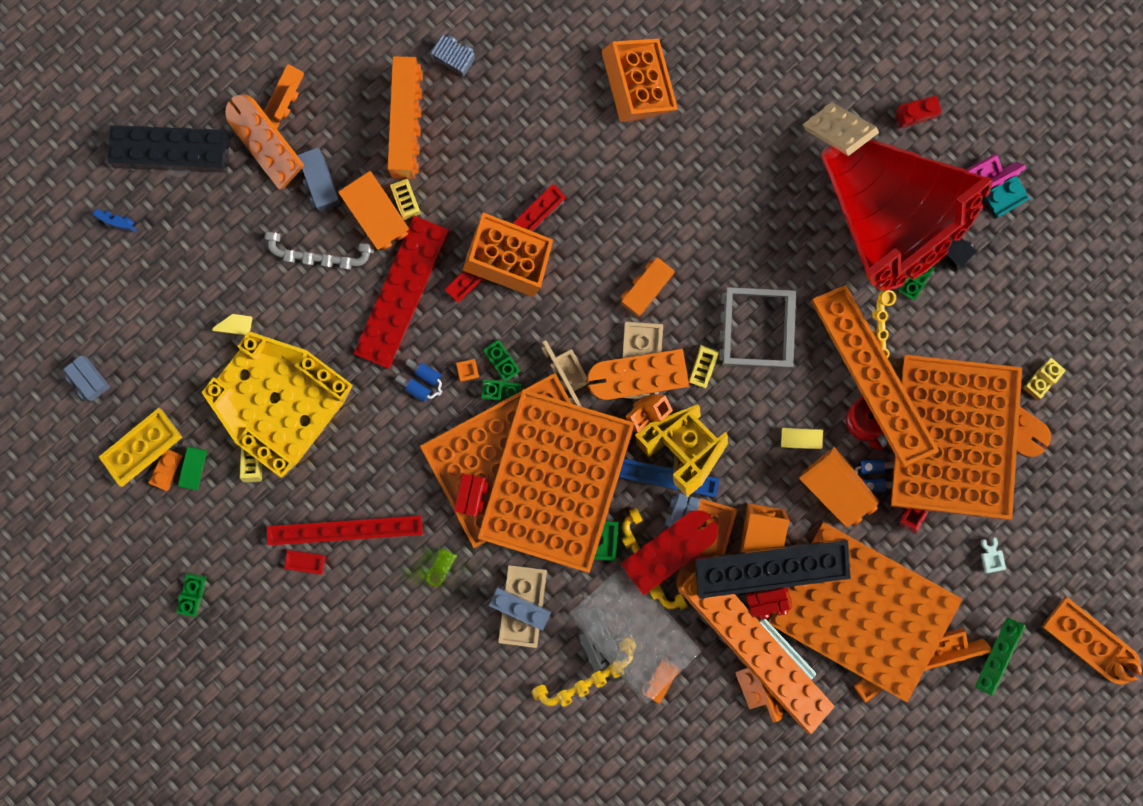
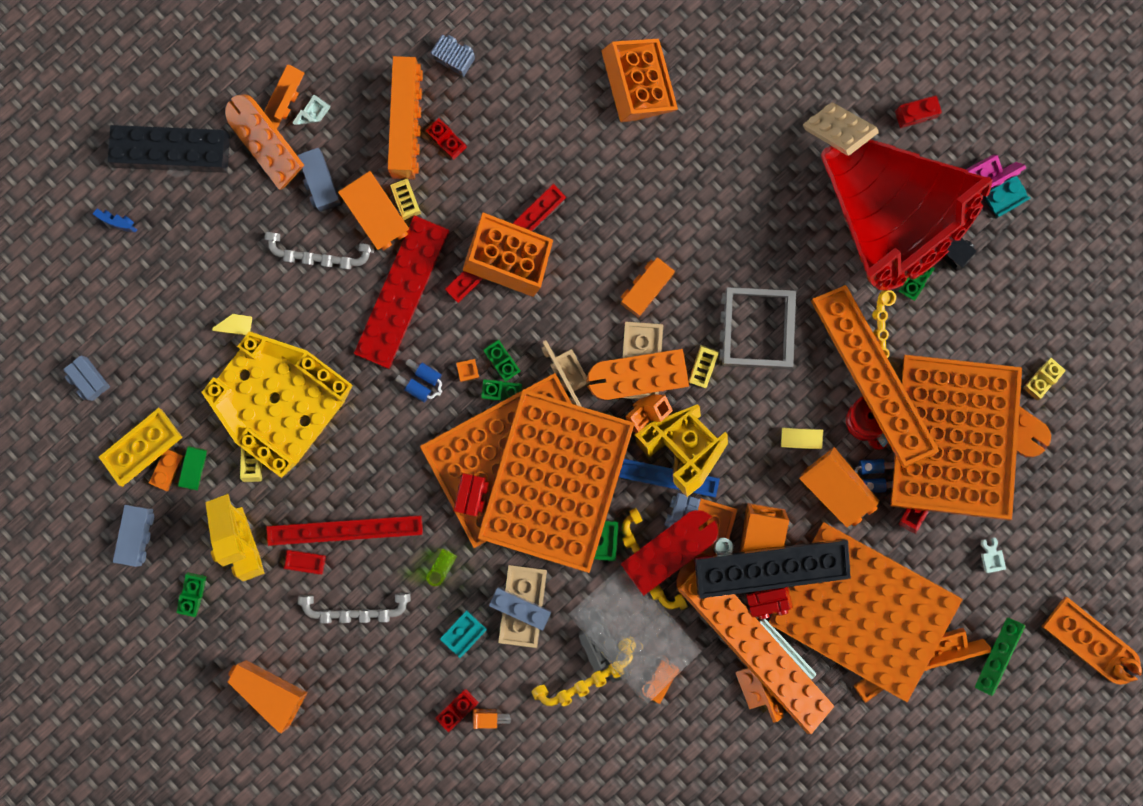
(133, 535): none -> sand blue brick
(232, 539): none -> yellow wedge
(267, 693): none -> orange slope
(313, 111): none -> light aqua slope
(363, 614): none -> light grey bar
(446, 138): none -> red slope
(456, 710): none -> red slope
(463, 634): none -> teal plate
(488, 718): none -> orange piece
(723, 546): none -> light aqua tile

